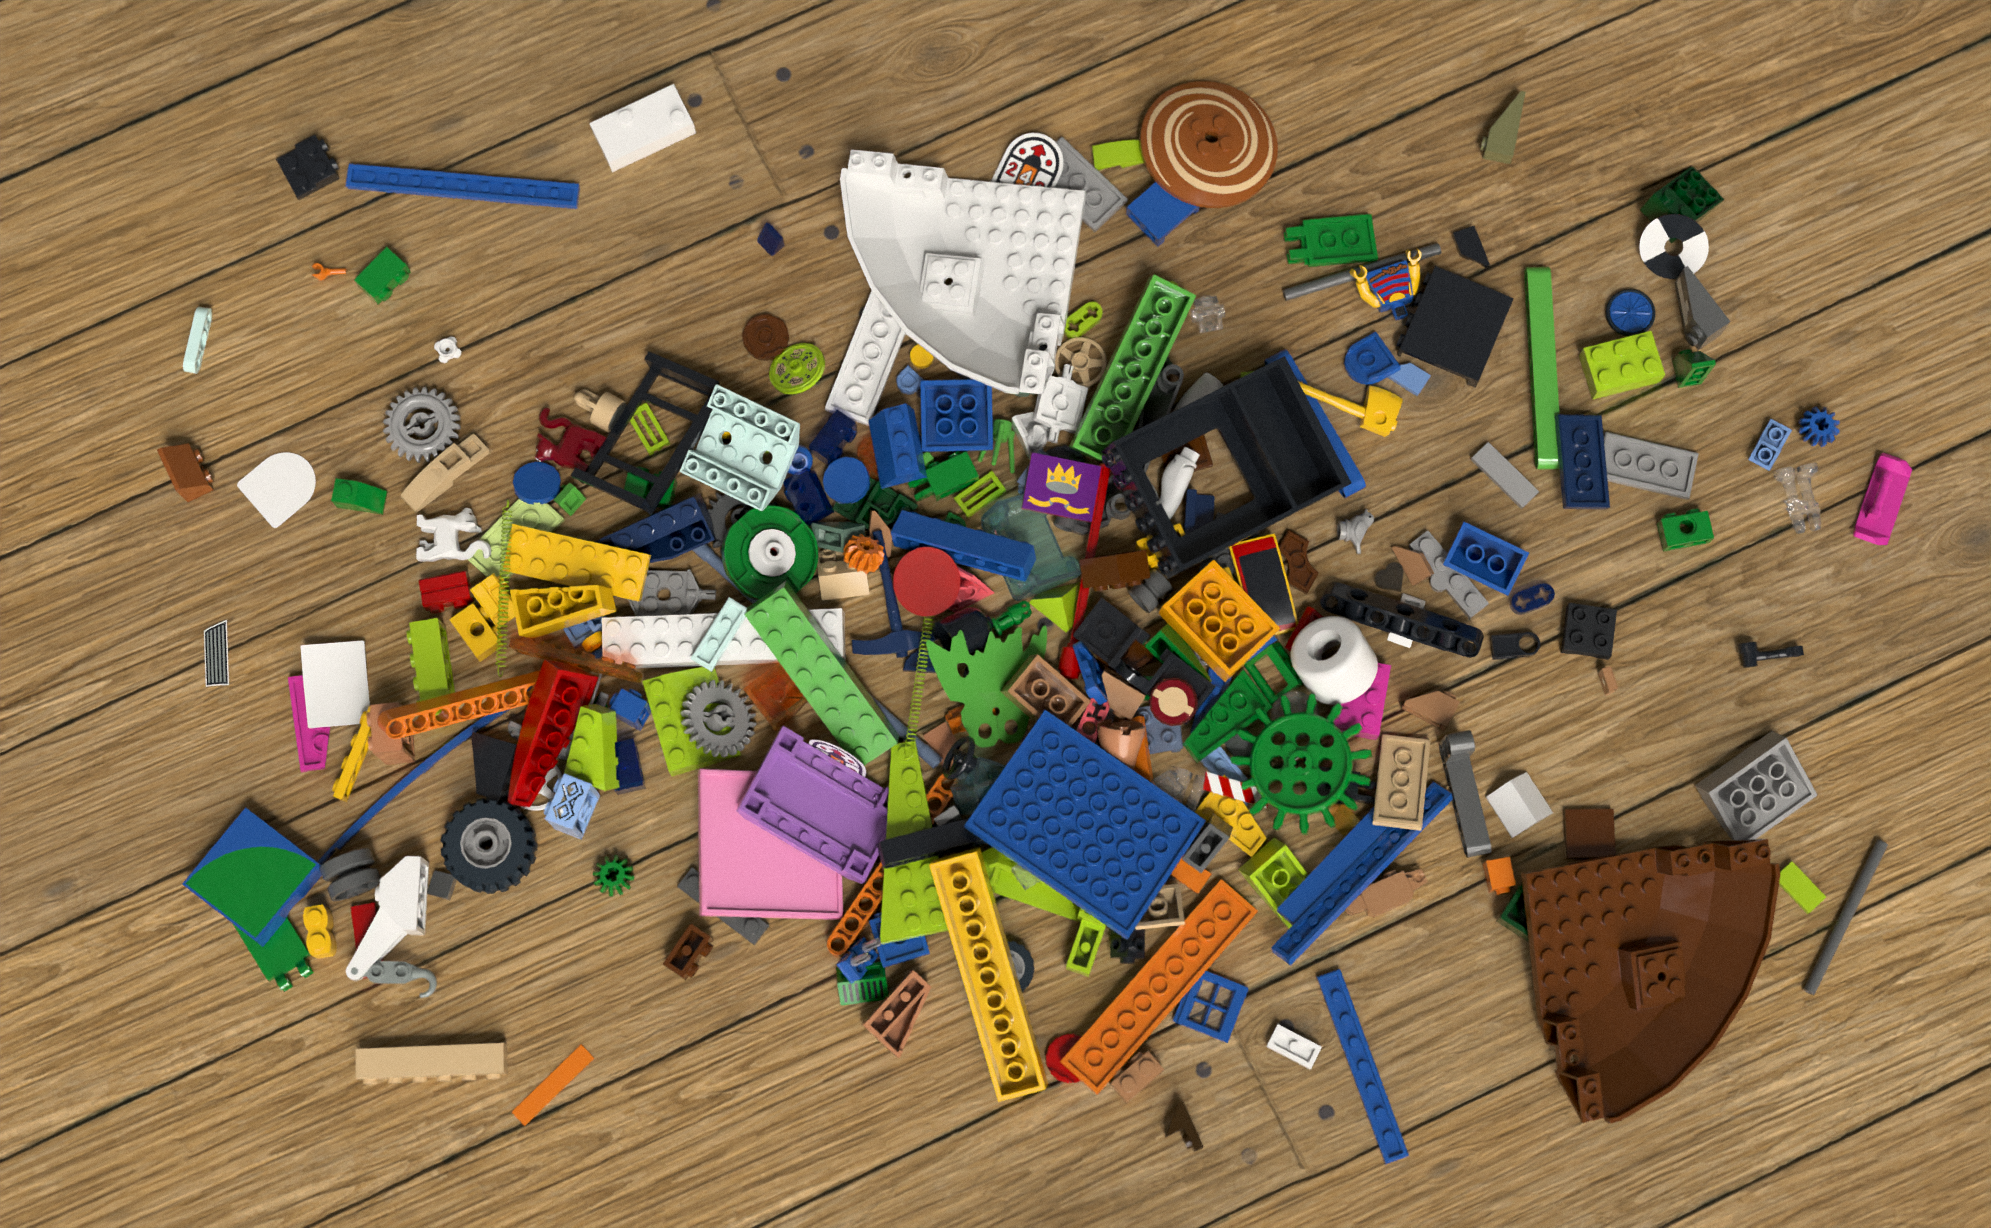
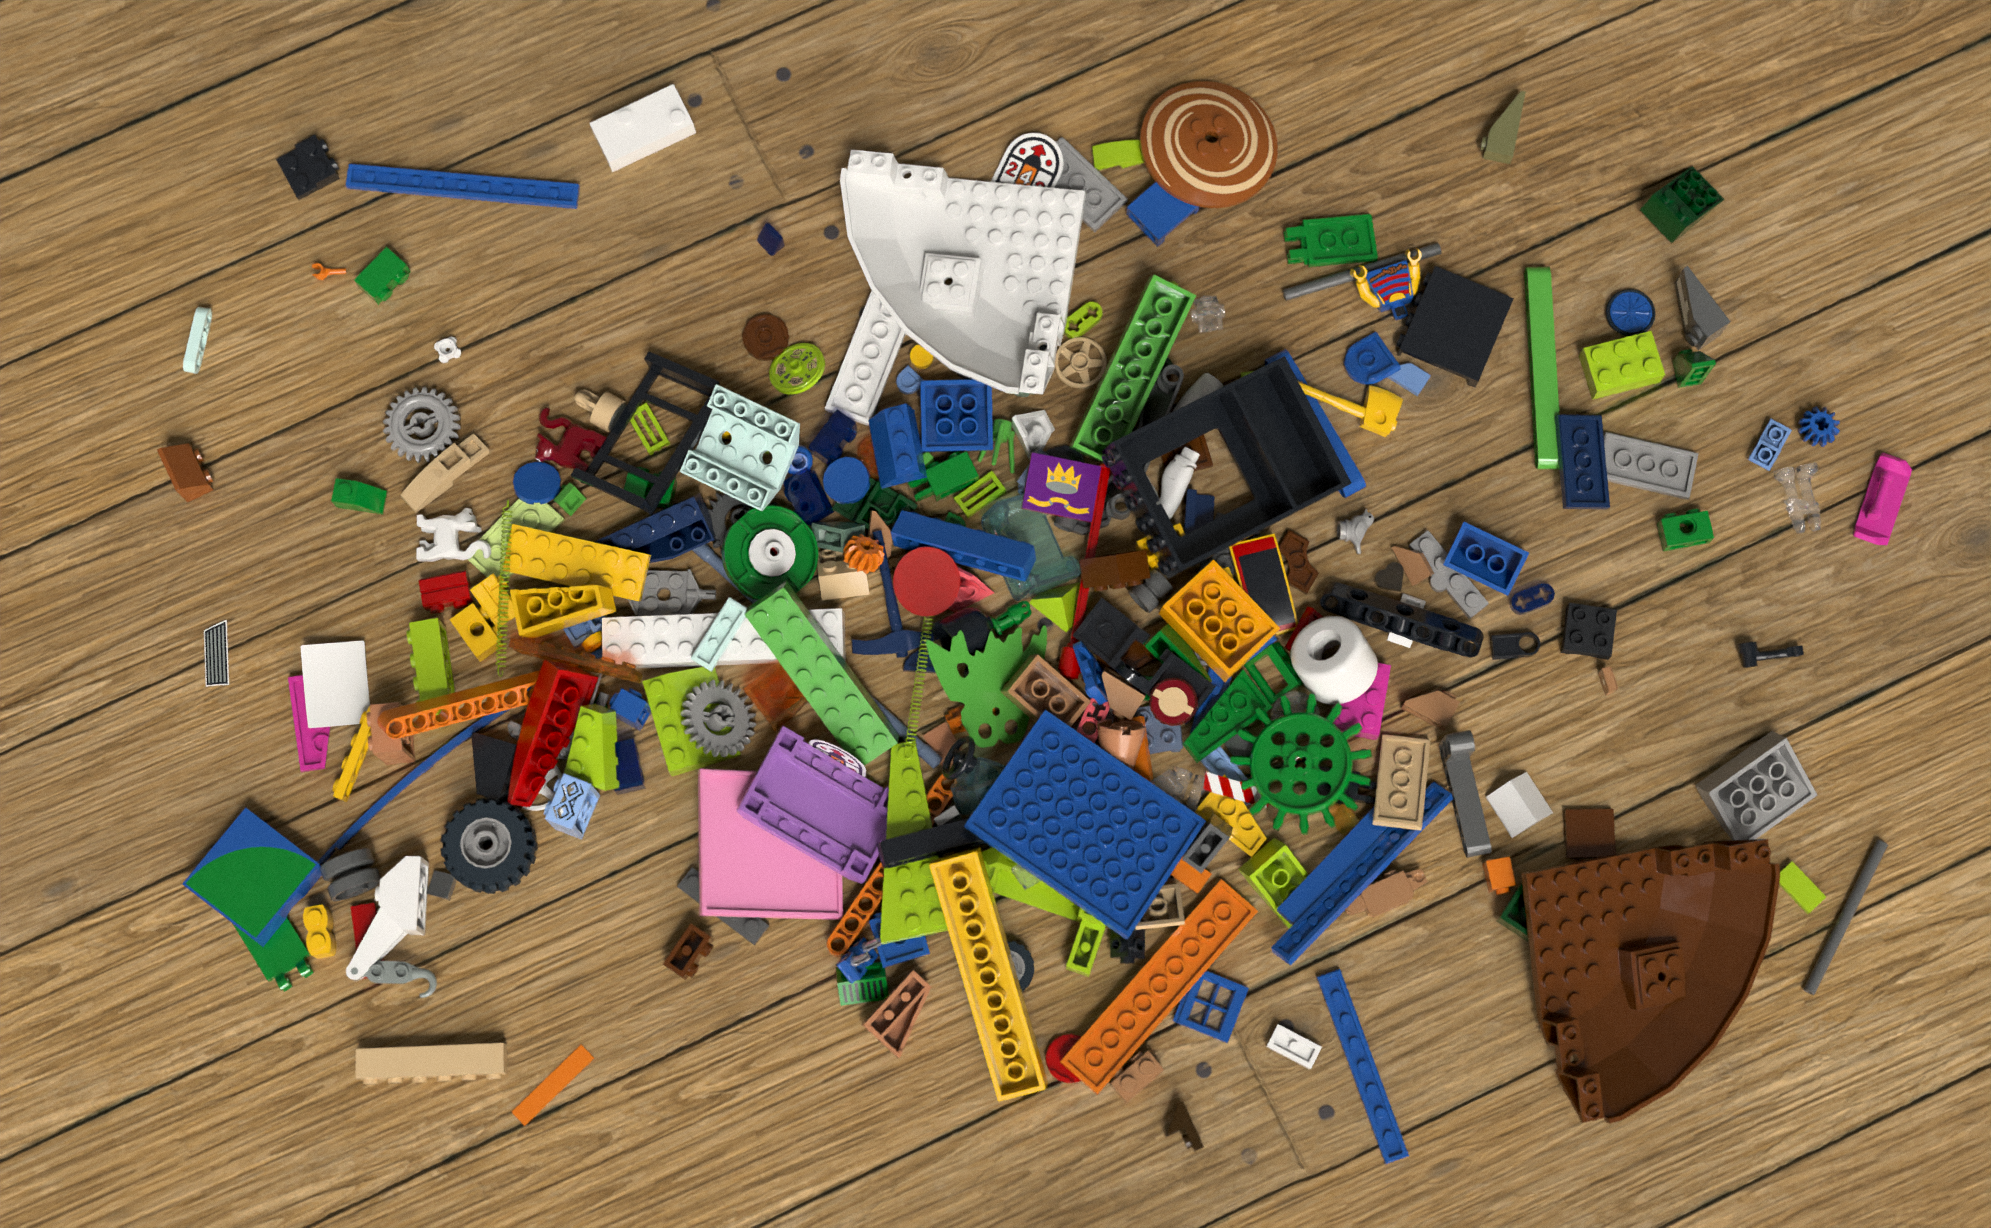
(279, 486): white sticker -> none
(605, 873): green gear -> none
(1061, 404): white plate -> none
(1470, 246): black tile -> none
(1504, 475): light grey tile -> none
(1668, 227): sticker -> none

